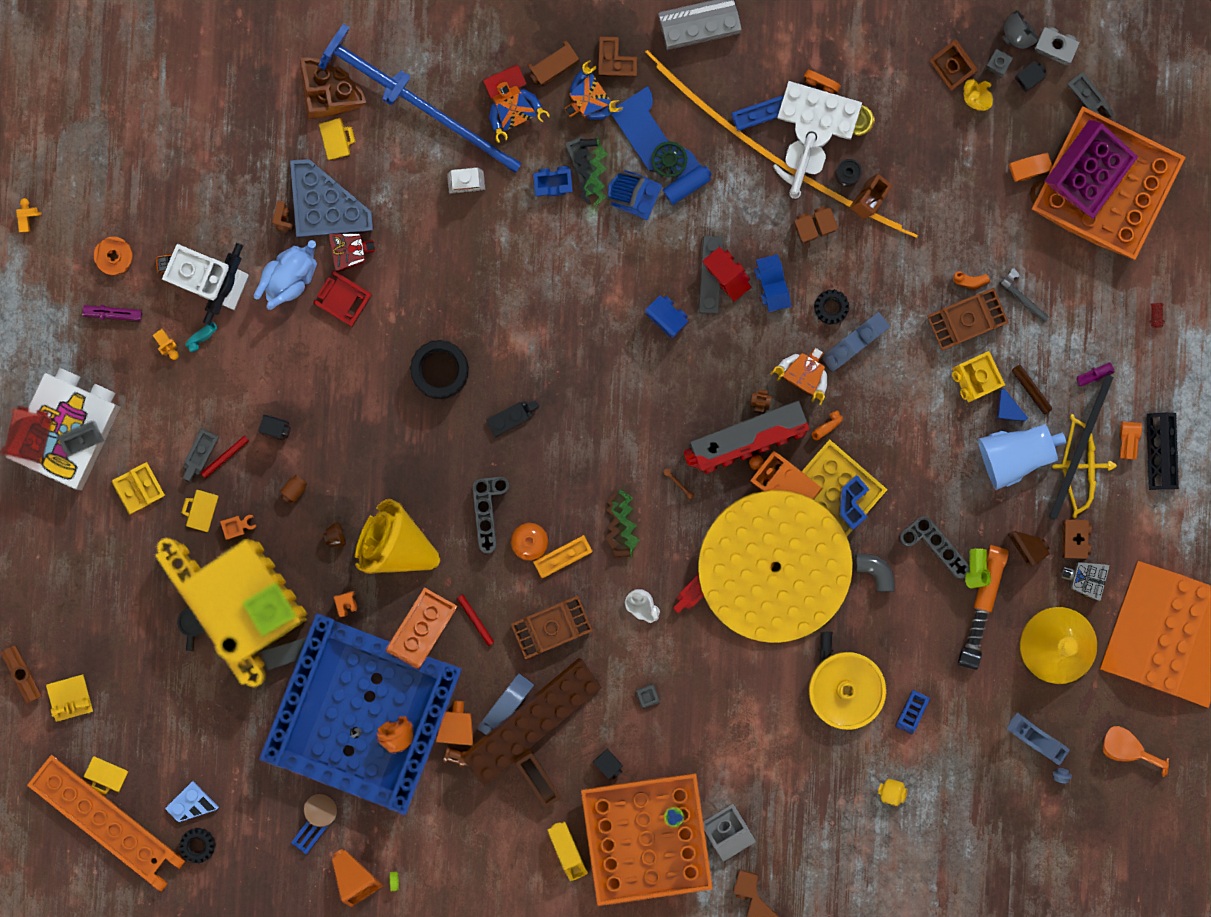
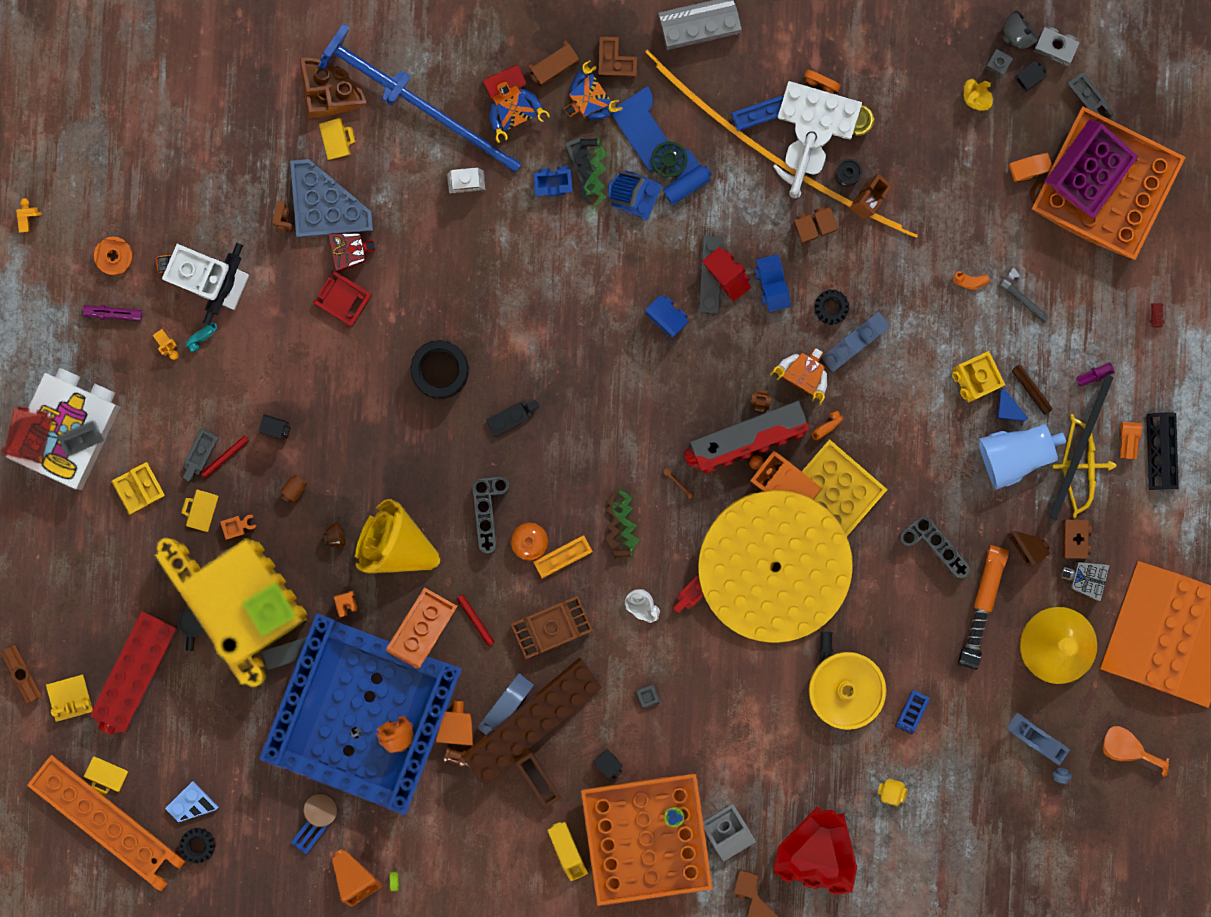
(133, 673): none -> red piece
(288, 275): light blue piece -> none
(819, 853): none -> red panel
(848, 509): blue brick -> none
(878, 568): dark grey cylinder -> none
(953, 65): dark orange slope -> none
(967, 319): dark orange plate -> none
(978, 574): lime piece -> none

